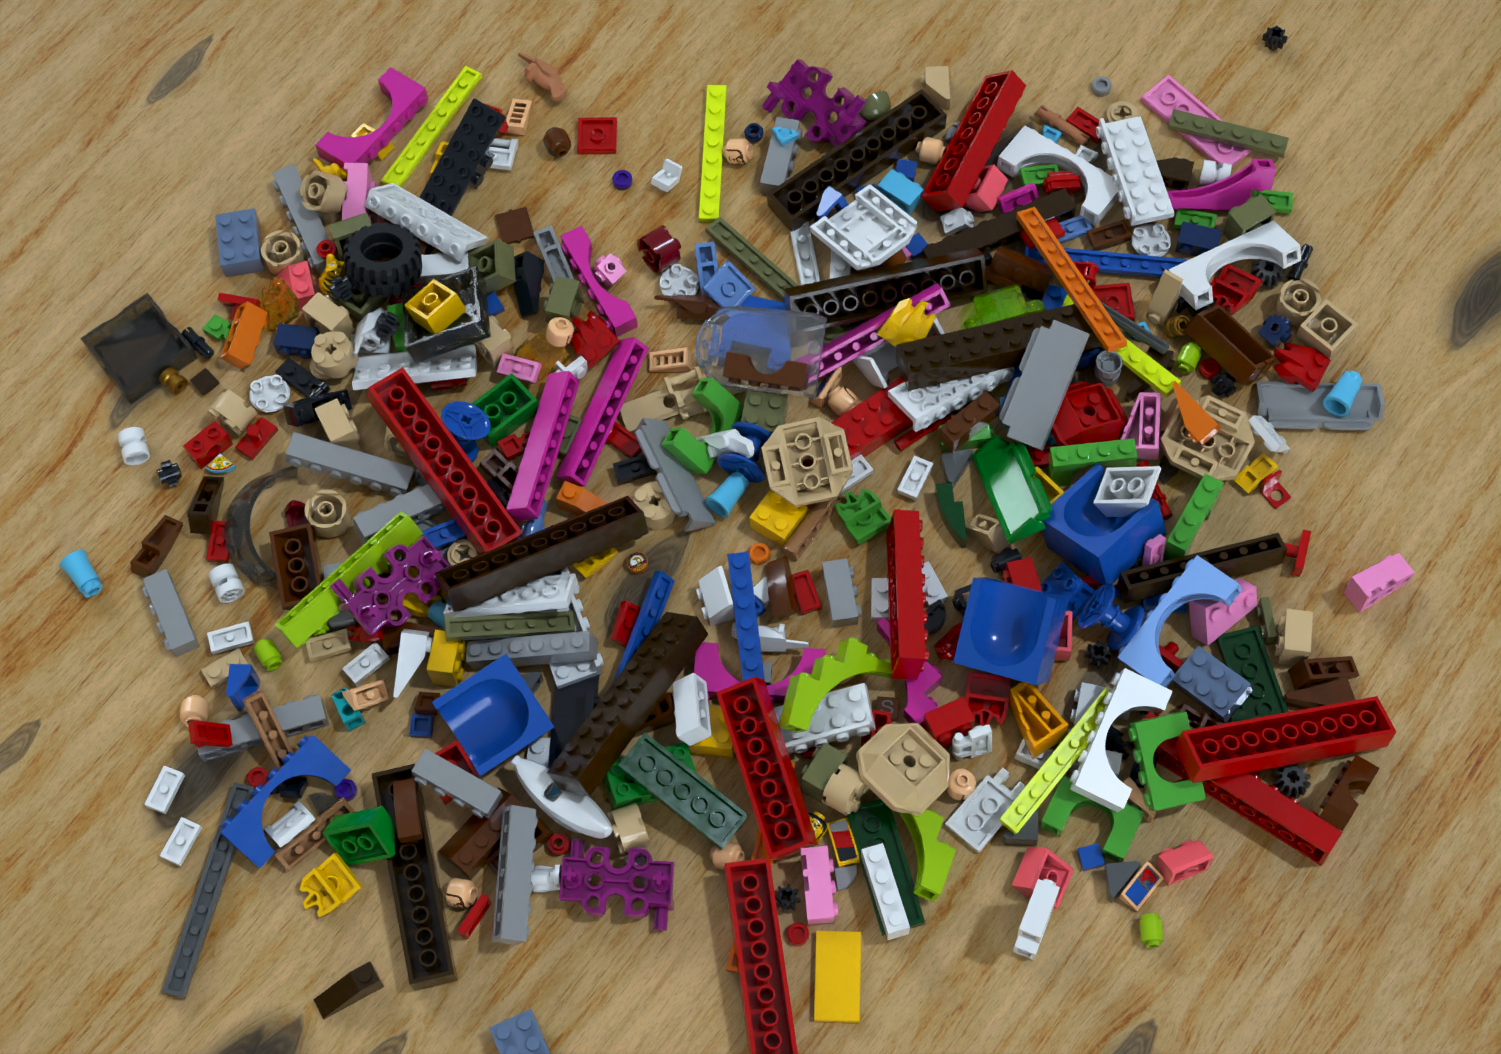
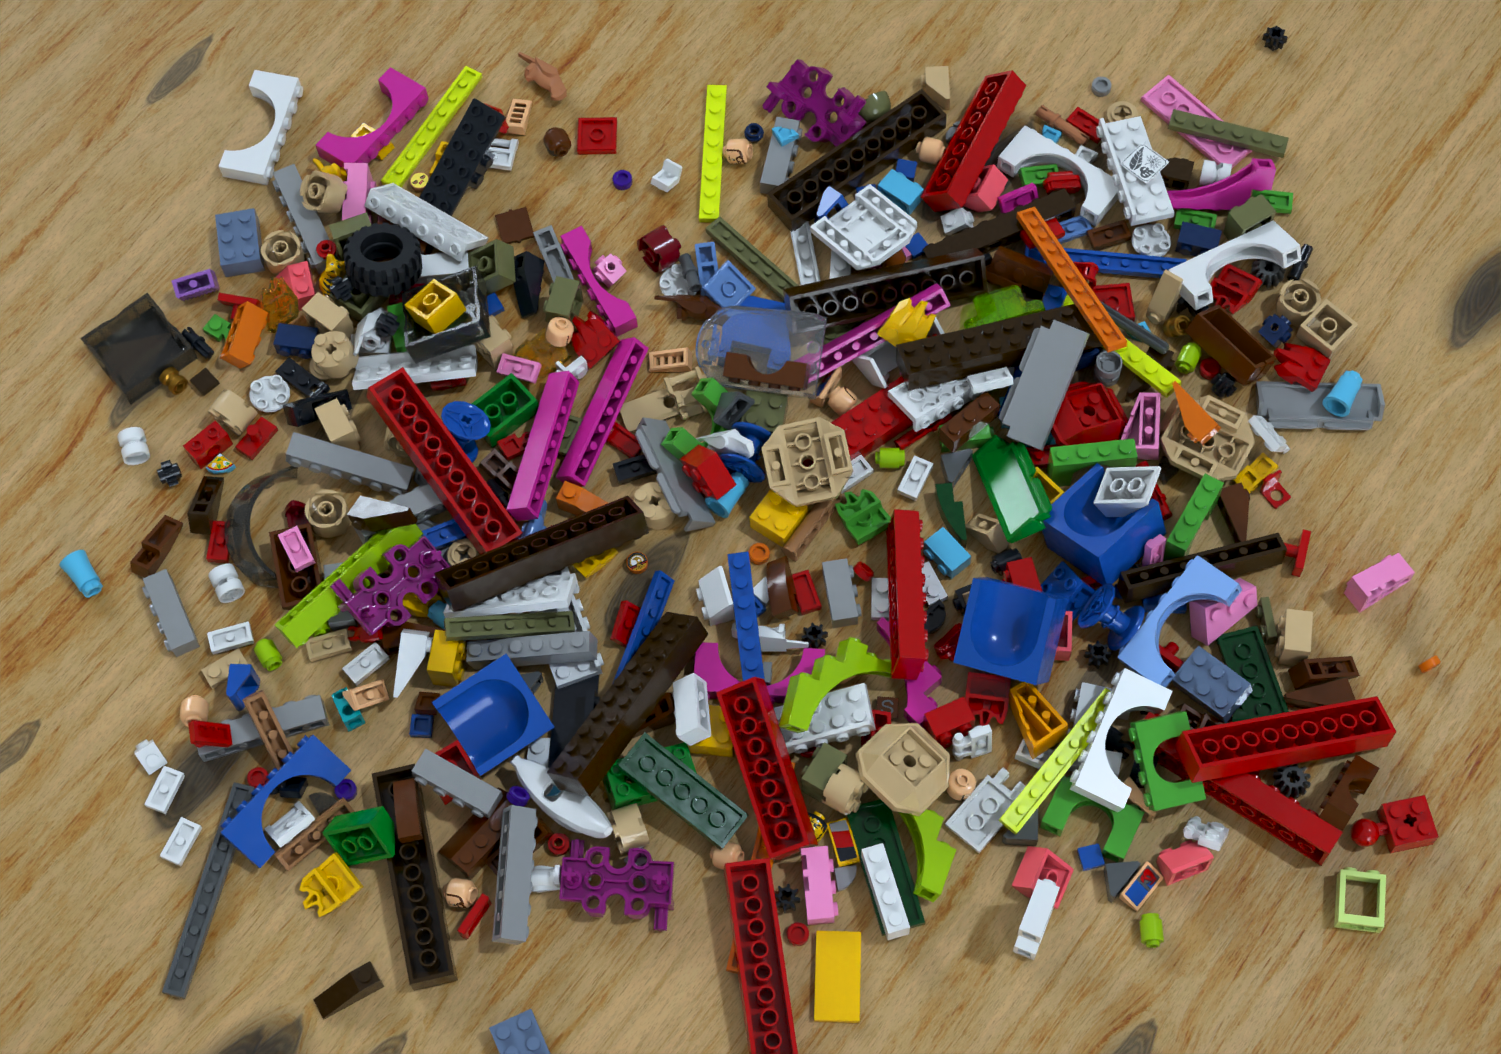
(150, 756): none -> white bracket
(195, 285): none -> medium lavender brick
(258, 161): none -> white arch
(296, 548): none -> bright pink plate
(379, 515): none -> dark brown slope
(418, 181): none -> tile
(518, 796): none -> dark purple tile
(690, 272): none -> dark grey pin
(707, 472): none -> red piece
(731, 408): none -> dark grey slope
(814, 630): none -> black gear
(863, 571): none -> red tile
(890, 457): none -> lime brick
(946, 553): none -> medium azure brick
(990, 380): none -> white plate
(1144, 163): none -> white sticker
(1208, 835): none -> white plate
(1235, 509): none -> reddish brown slope
(1359, 922): none -> yellowish green window
(1392, 826): none -> red brick
(1429, 664): none -> orange tile

